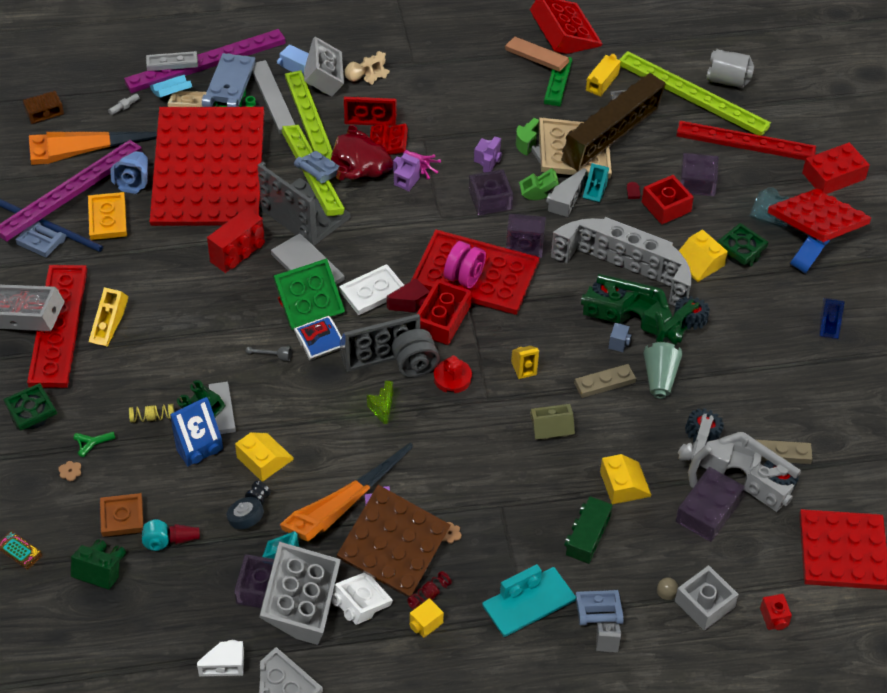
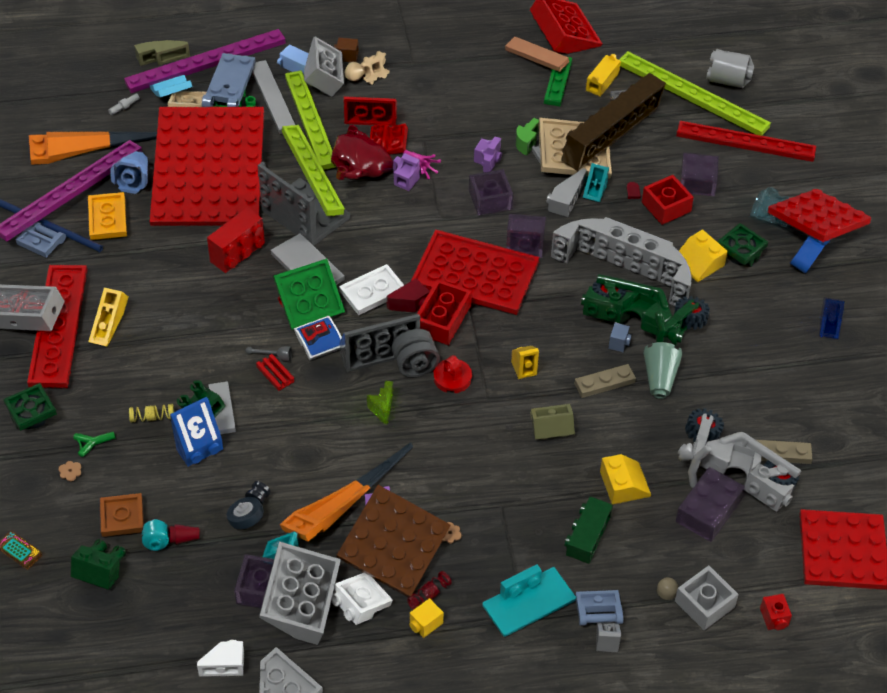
(43, 107): reddish brown brick -> none
(161, 51): none -> olive slope
(171, 61): light grey tile -> none
(262, 454): yellow slope -> none
(267, 362): none -> red tile
(318, 166): sand blue plate -> none
(349, 49): none -> reddish brown brick
(464, 264): dark pink wheel -> none
(536, 187): bright green brick -> none
(836, 168): red brick -> none

